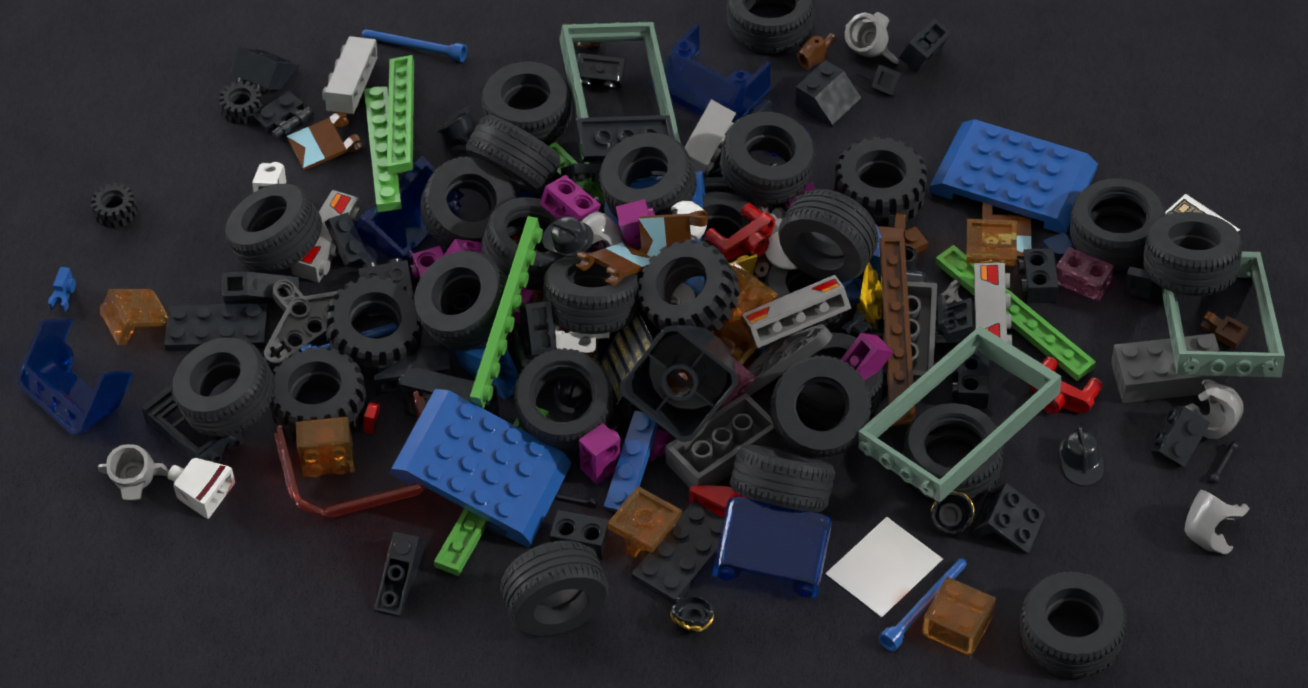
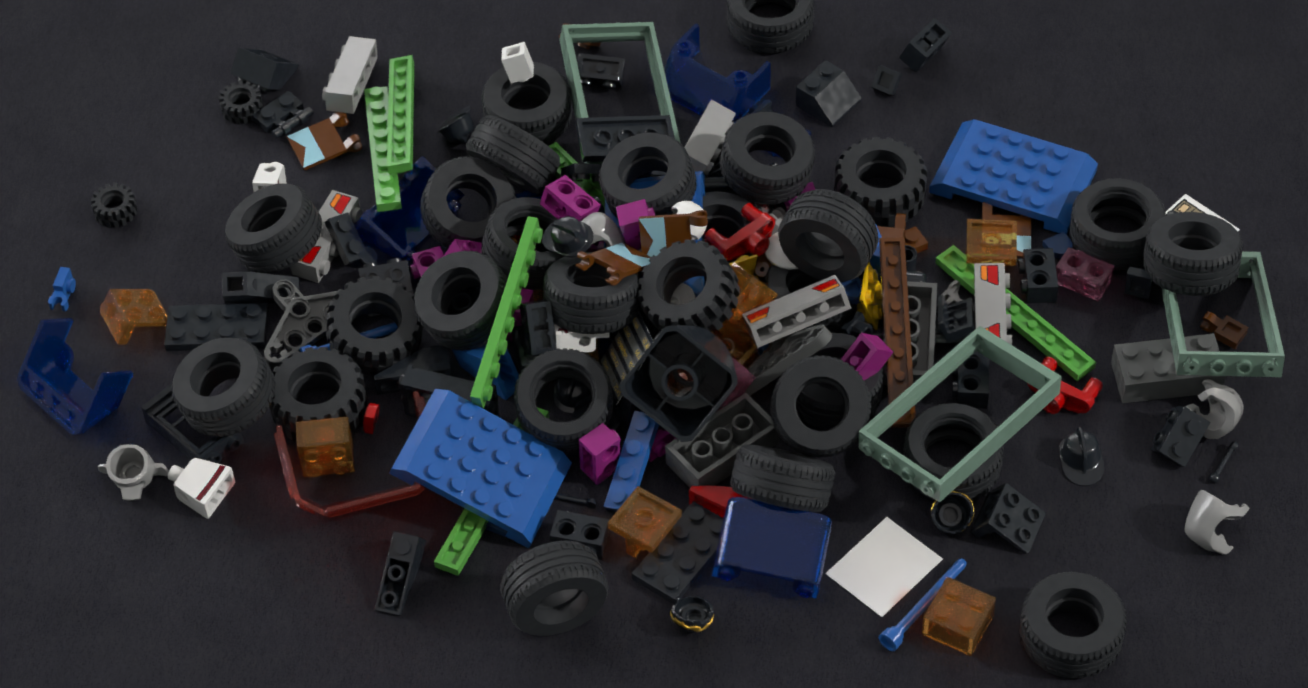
(455, 51): blue piece -> none
(517, 62): none -> white brick
(814, 51): reddish brown piece -> none
(868, 36): light grey piece -> none

